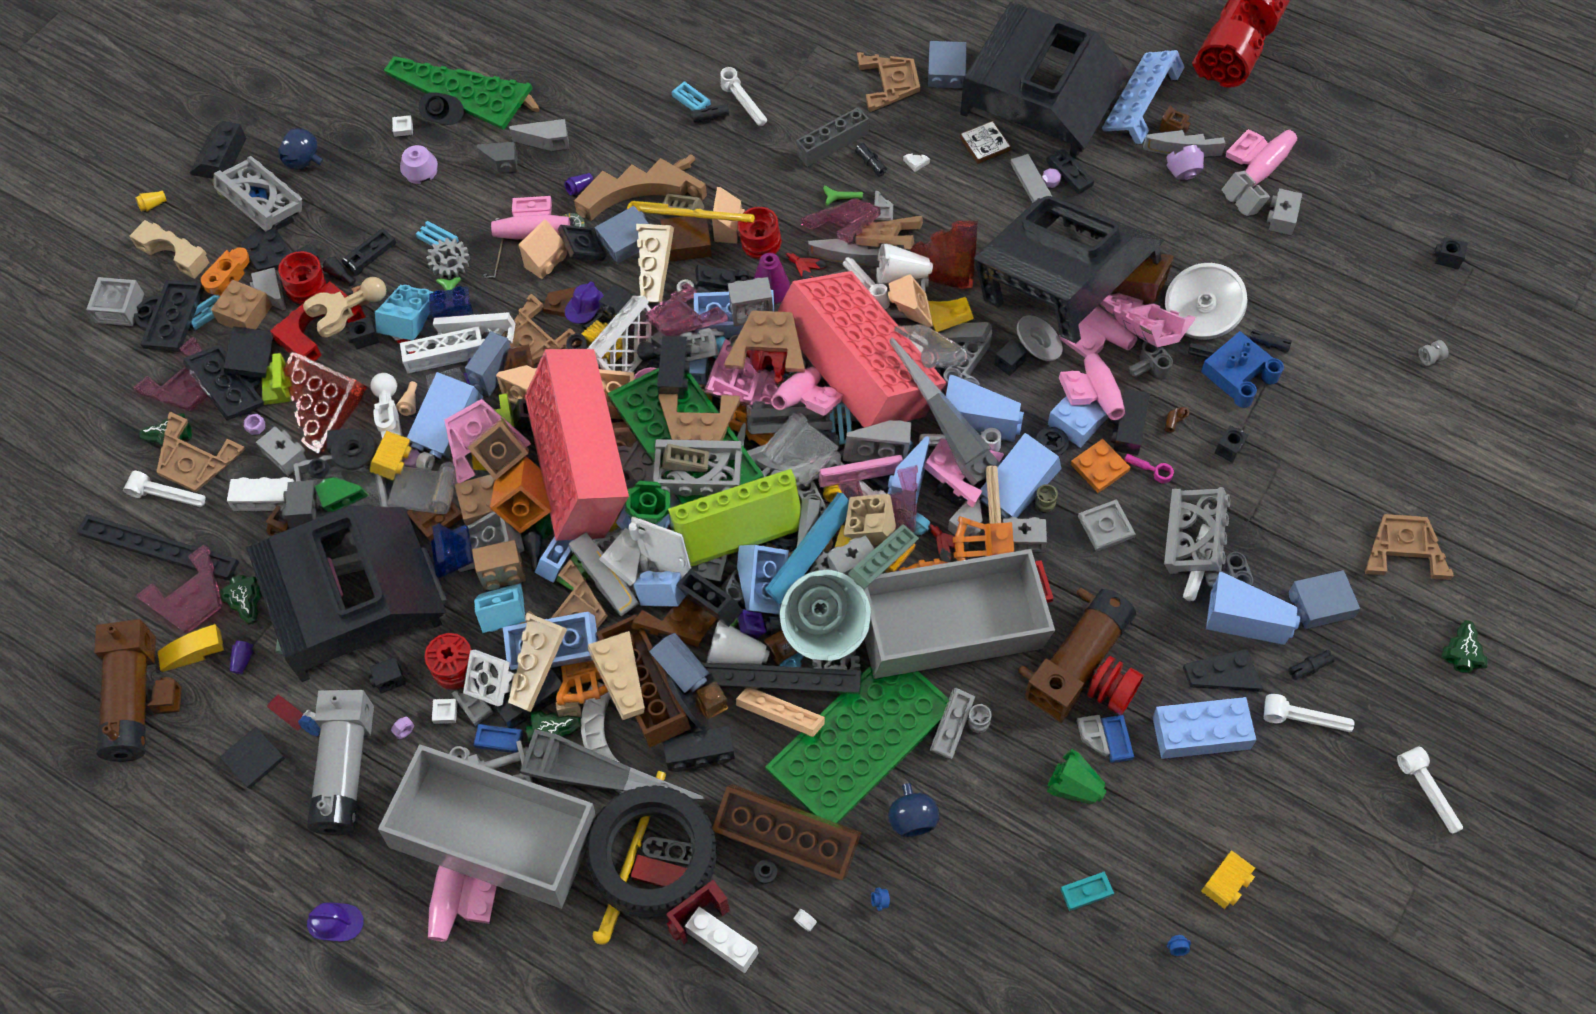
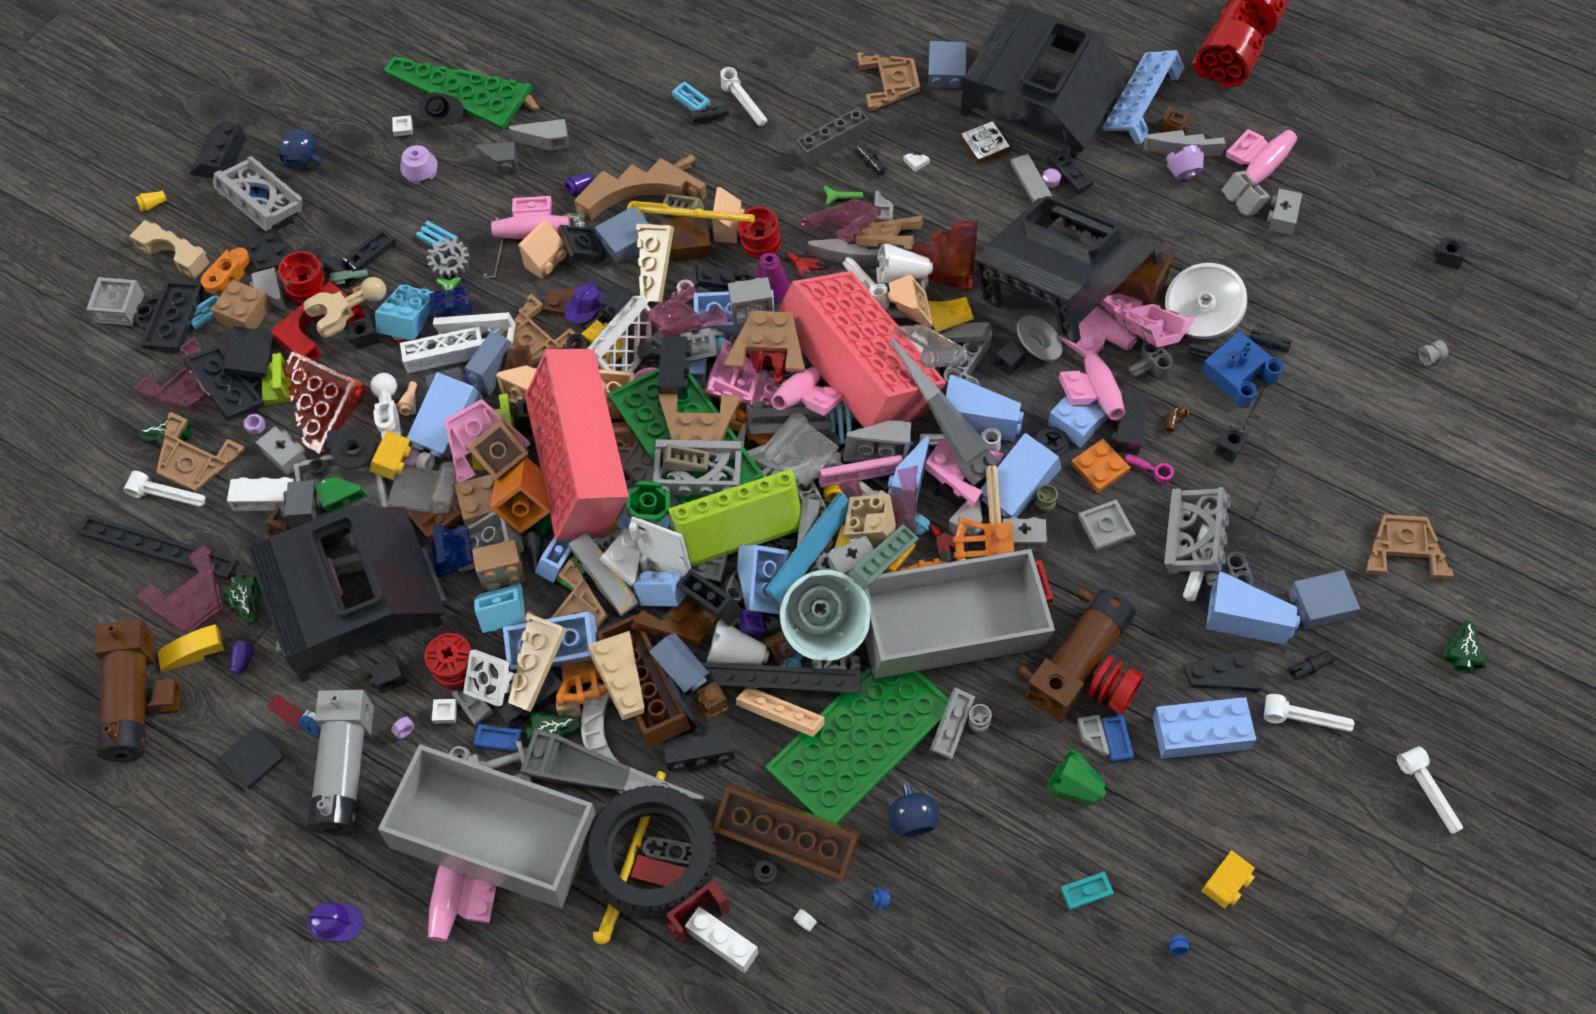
(339, 277): none -> sand green plate

